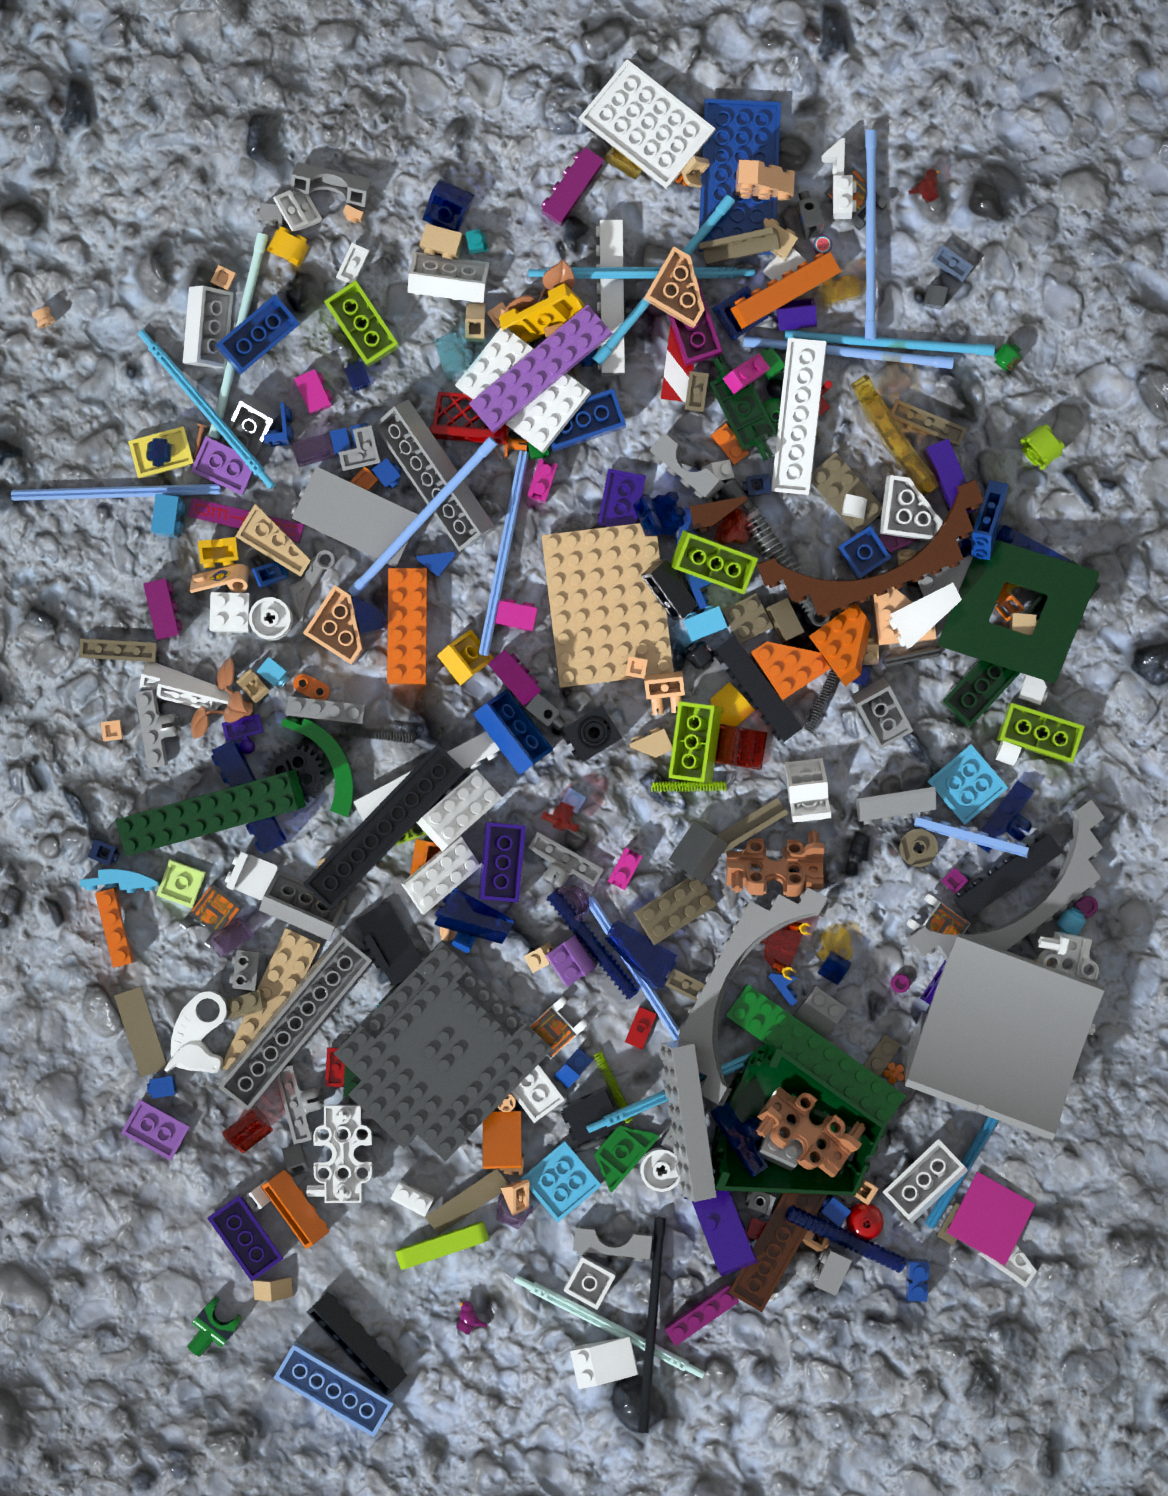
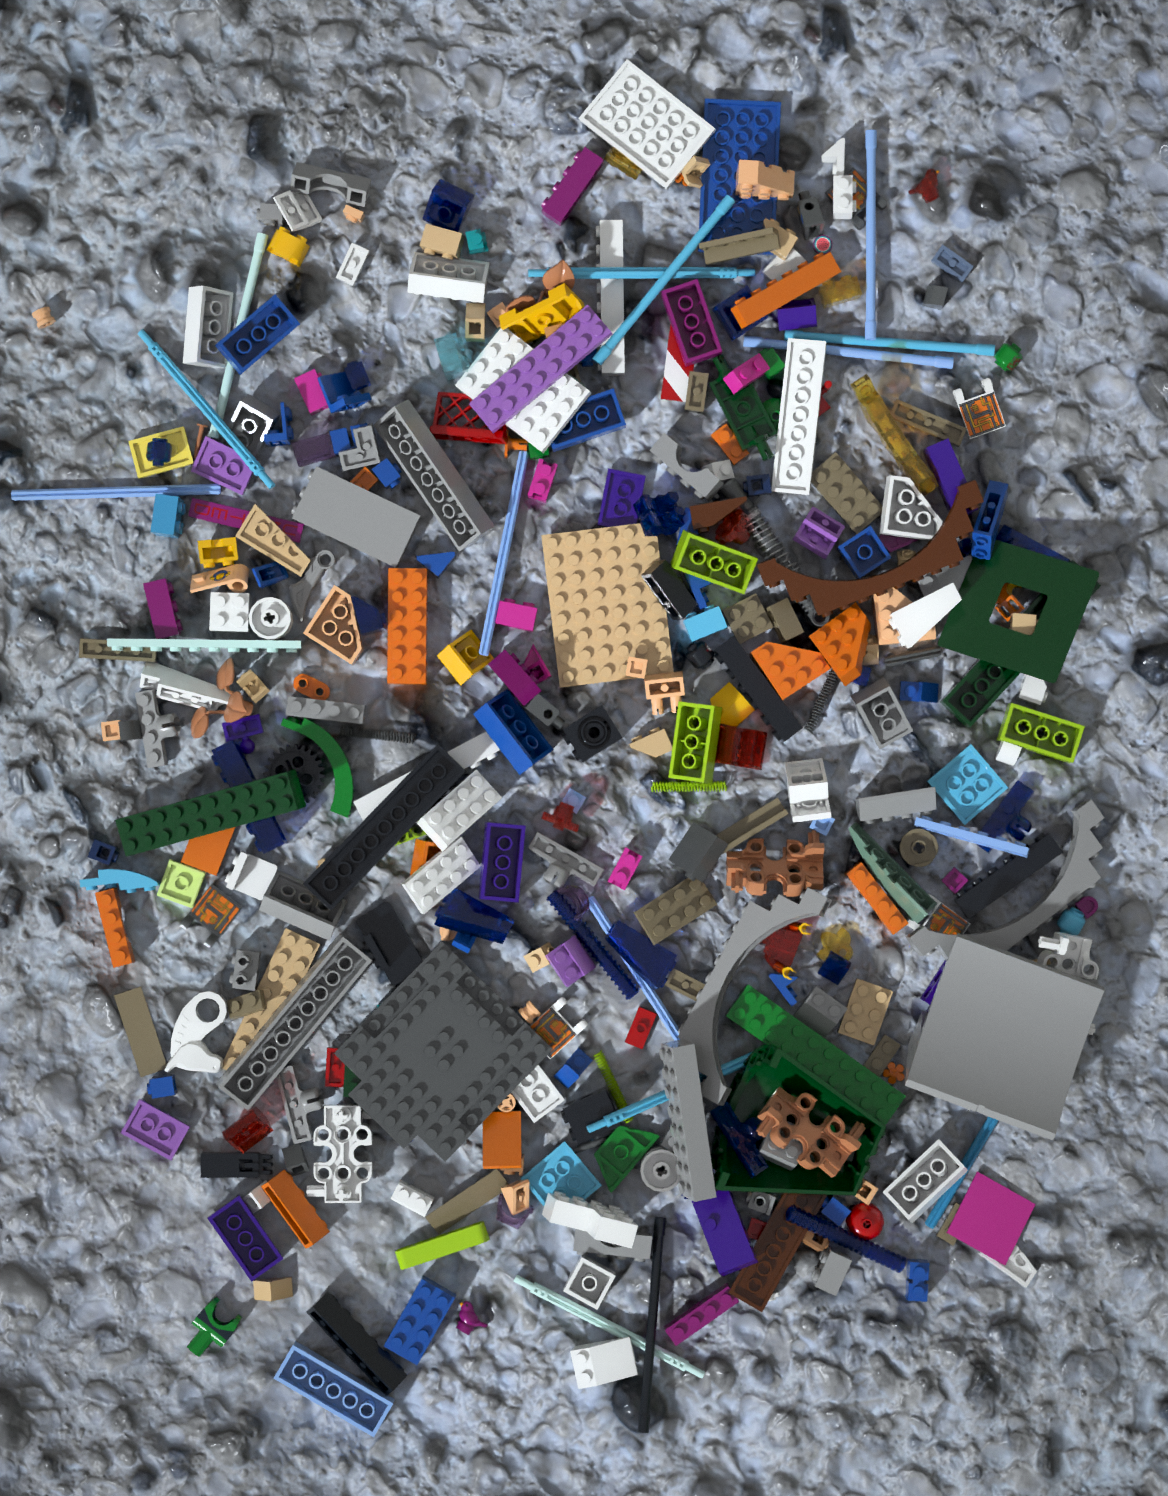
(130, 730): none -> dark grey brick
(195, 645): none -> light aqua plate
(208, 851): none -> orange tile
(223, 278): light nougat plate -> none
(227, 1164): none -> black hinge
(230, 937): clear purple brick -> none
(274, 672): medium azure brick -> none
(340, 393): none -> blue bracket
(364, 312): lime brick -> none
(420, 1320): none -> blue brick
(482, 452): light blue piece -> none
(529, 1012): none -> light nougat wheel
(536, 665): none -> dark pink slope
(601, 1222): none -> white brick
(677, 289): light nougat brick -> none
(818, 532): none -> medium lavender brick
(822, 826): none -> light blue plate
(854, 506): white brick -> none
(865, 1011): none -> tan plate
(876, 897): none -> orange arch
(892, 877): none -> sand green wedge
(900, 983): magenta tile -> none
(918, 691): none -> blue slope
(981, 412): none -> flag
(1041, 446): lime brick -> none

